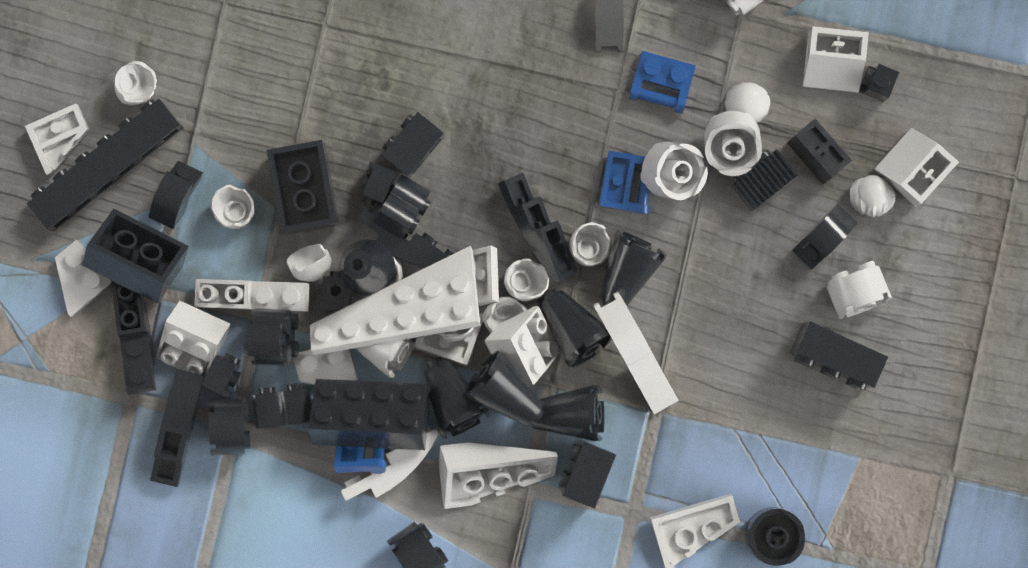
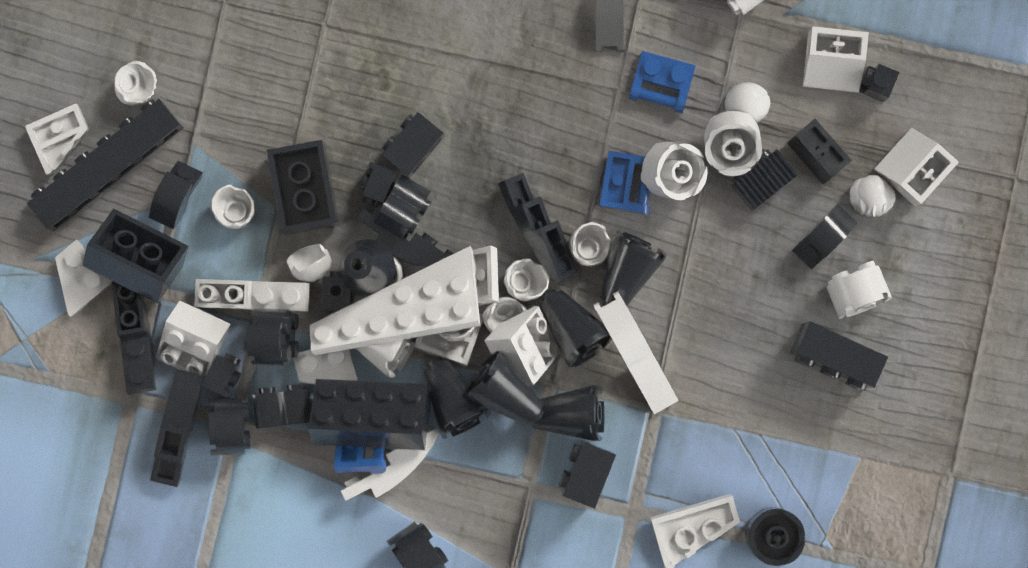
(484, 469): white wedge -> none

